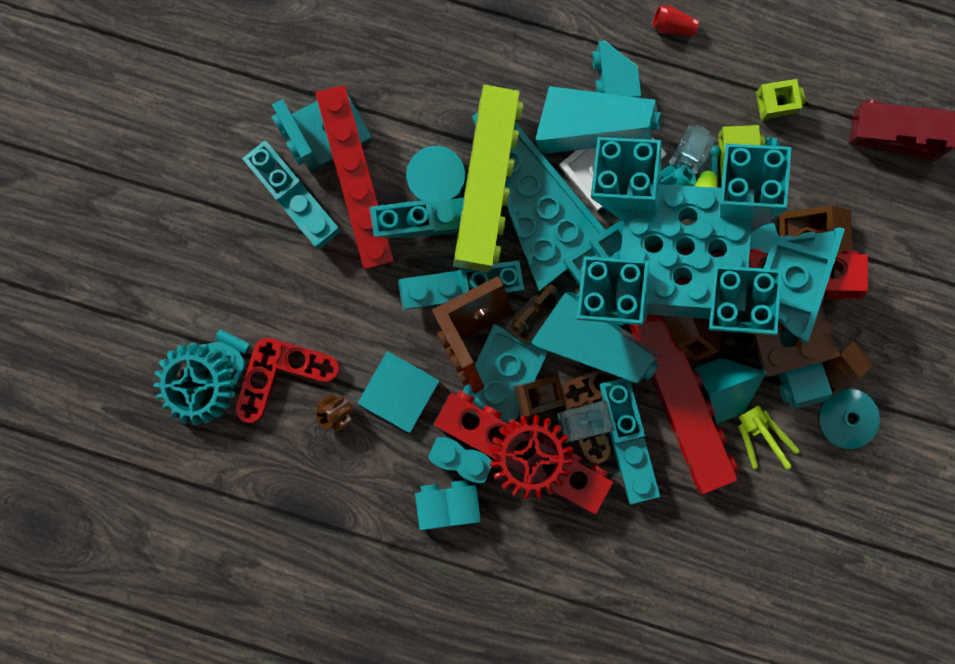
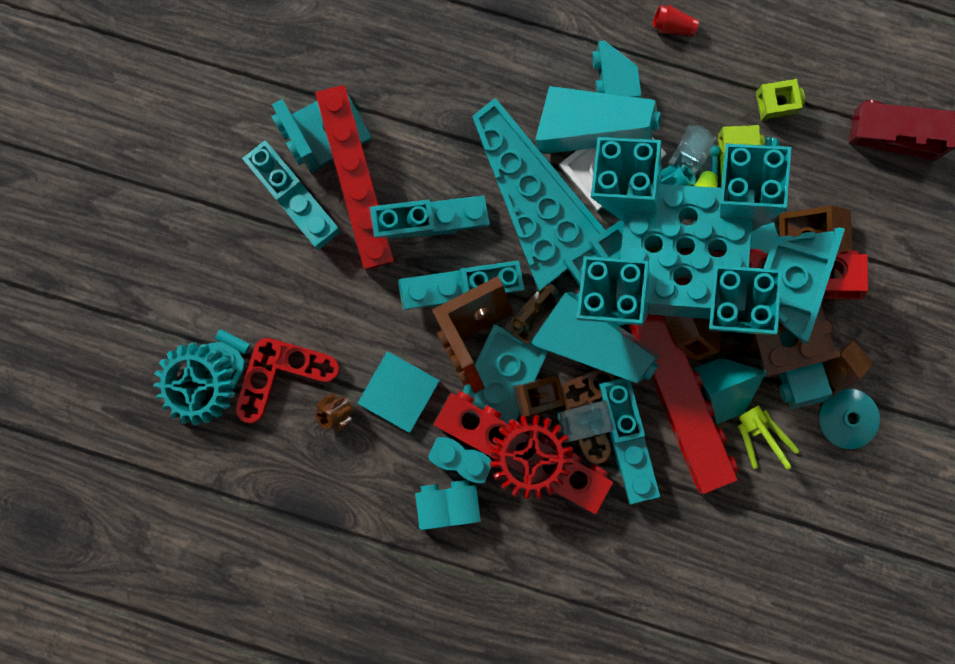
(435, 174): teal tile -> none
(486, 179): lime brick -> none

